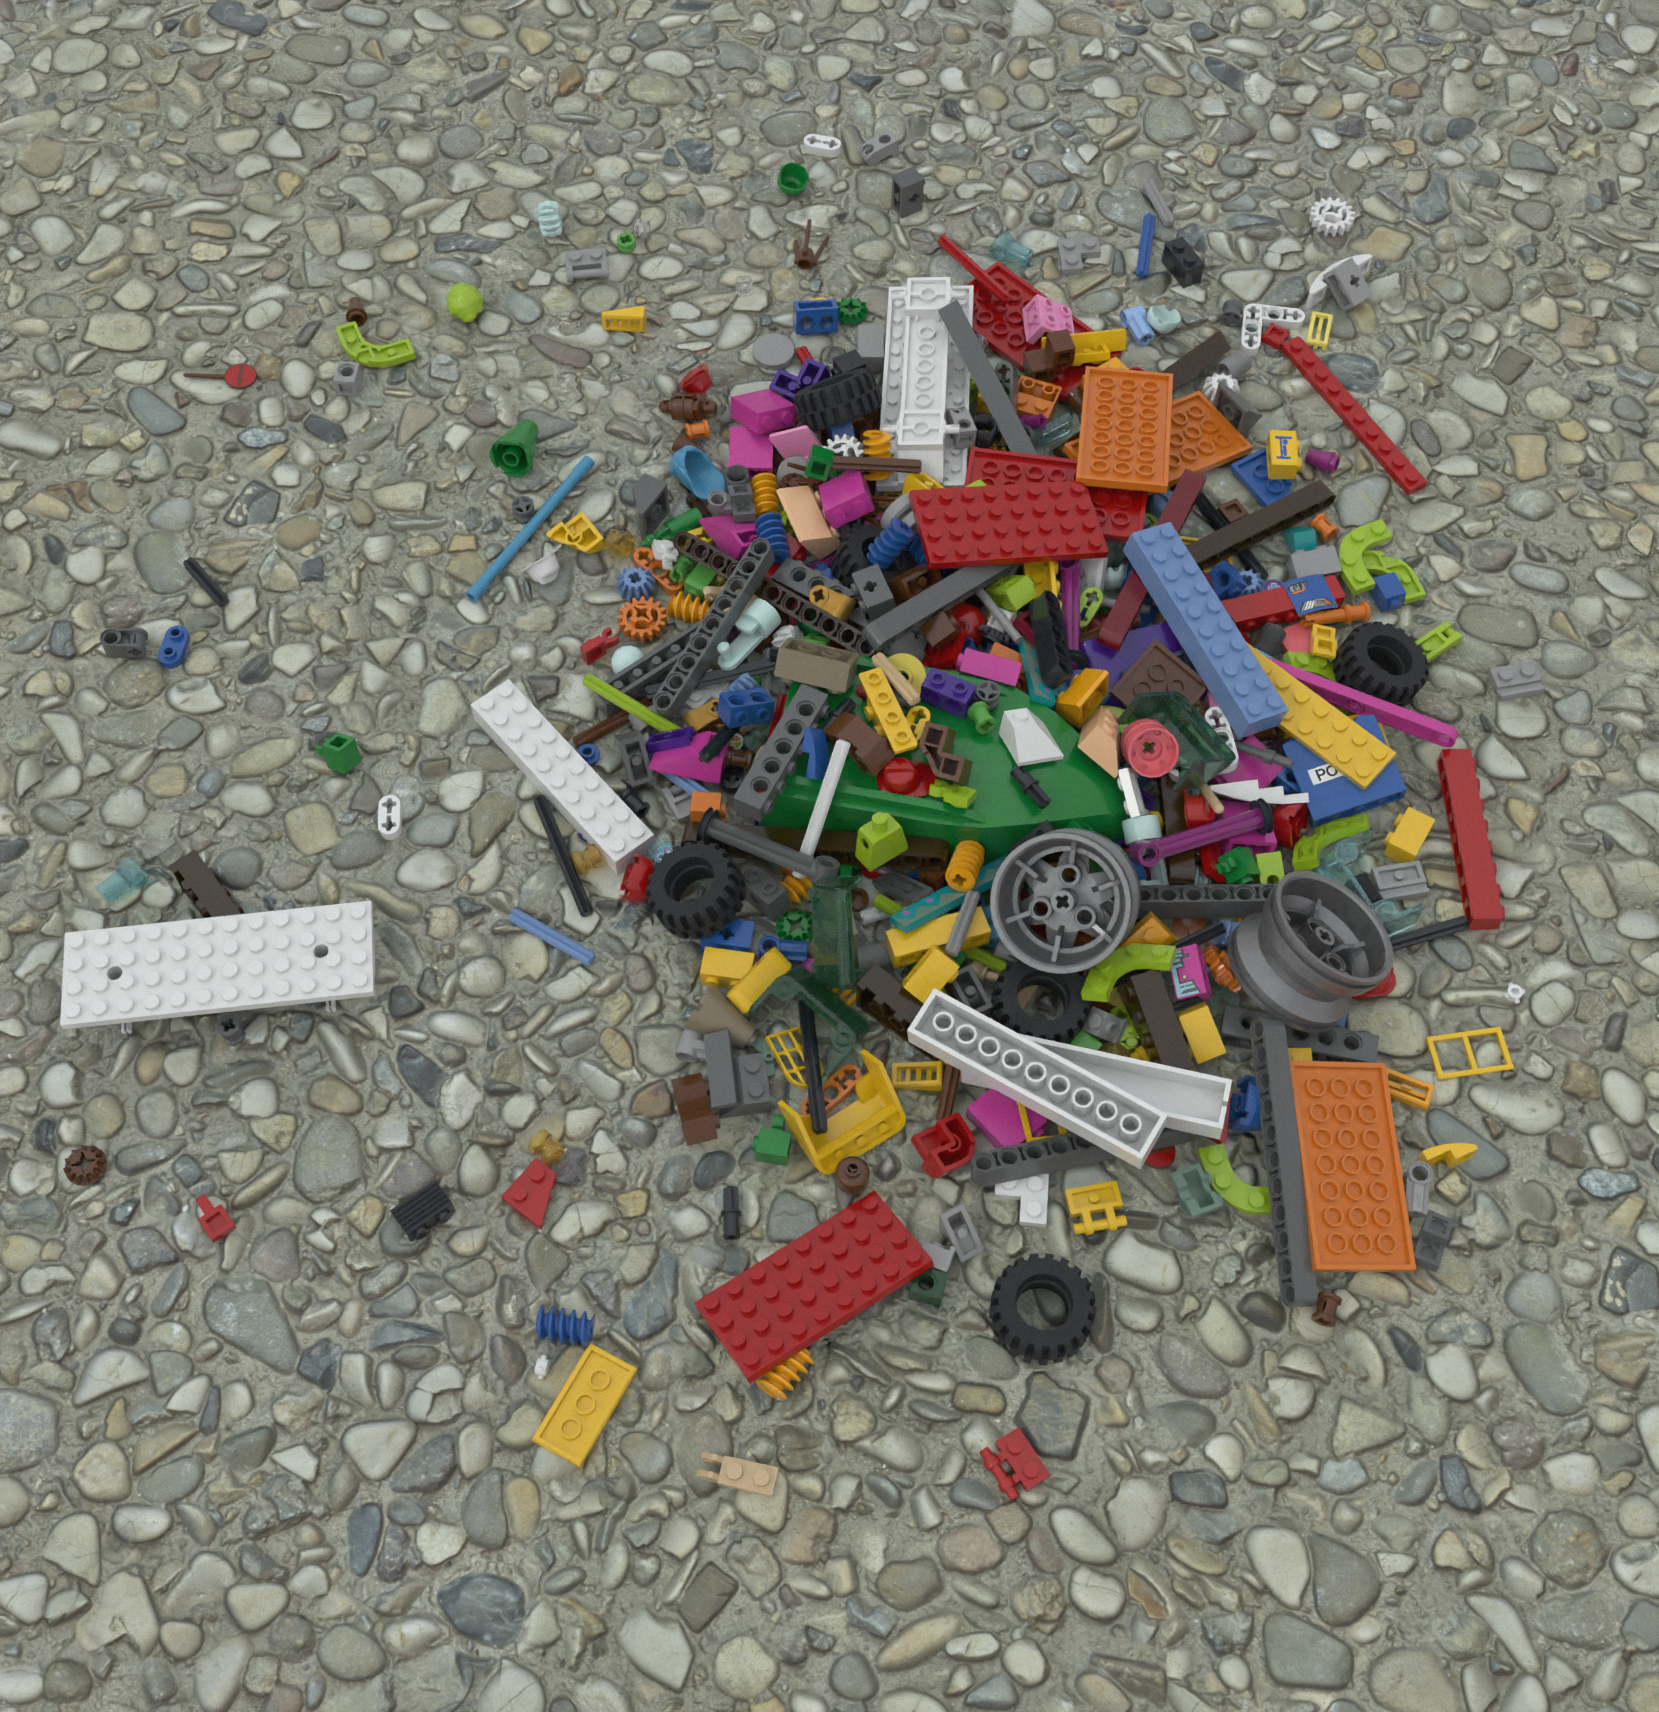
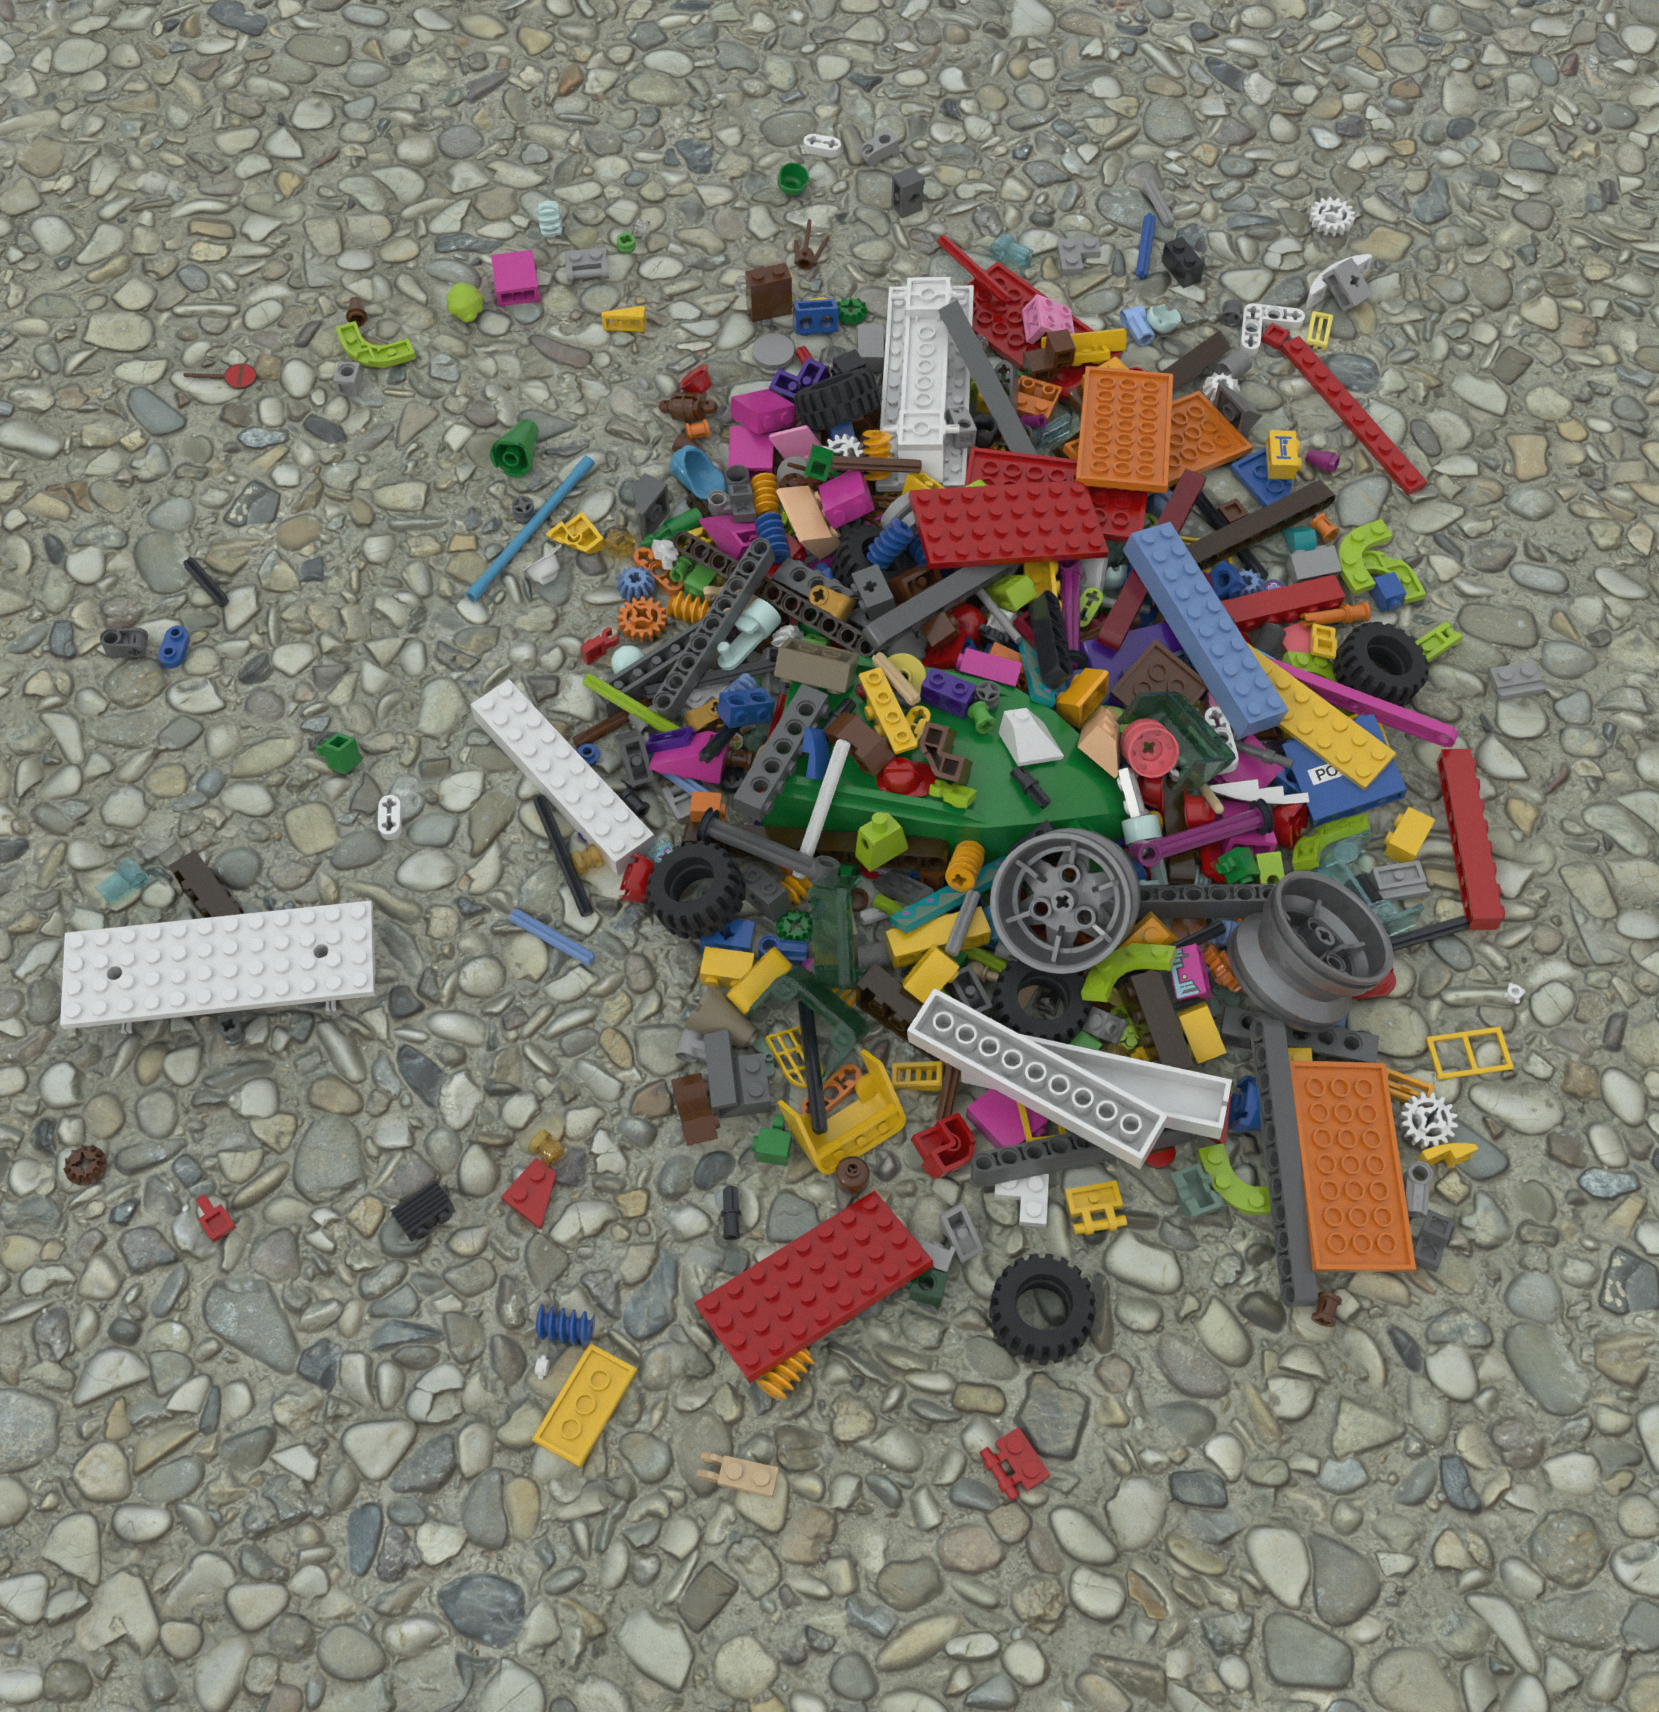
(515, 278): none -> dark pink brick
(768, 292): none -> reddish brown brick
(1152, 792): none -> red piece
(1310, 594): blue sticker -> none
(1419, 1116): none -> white gear

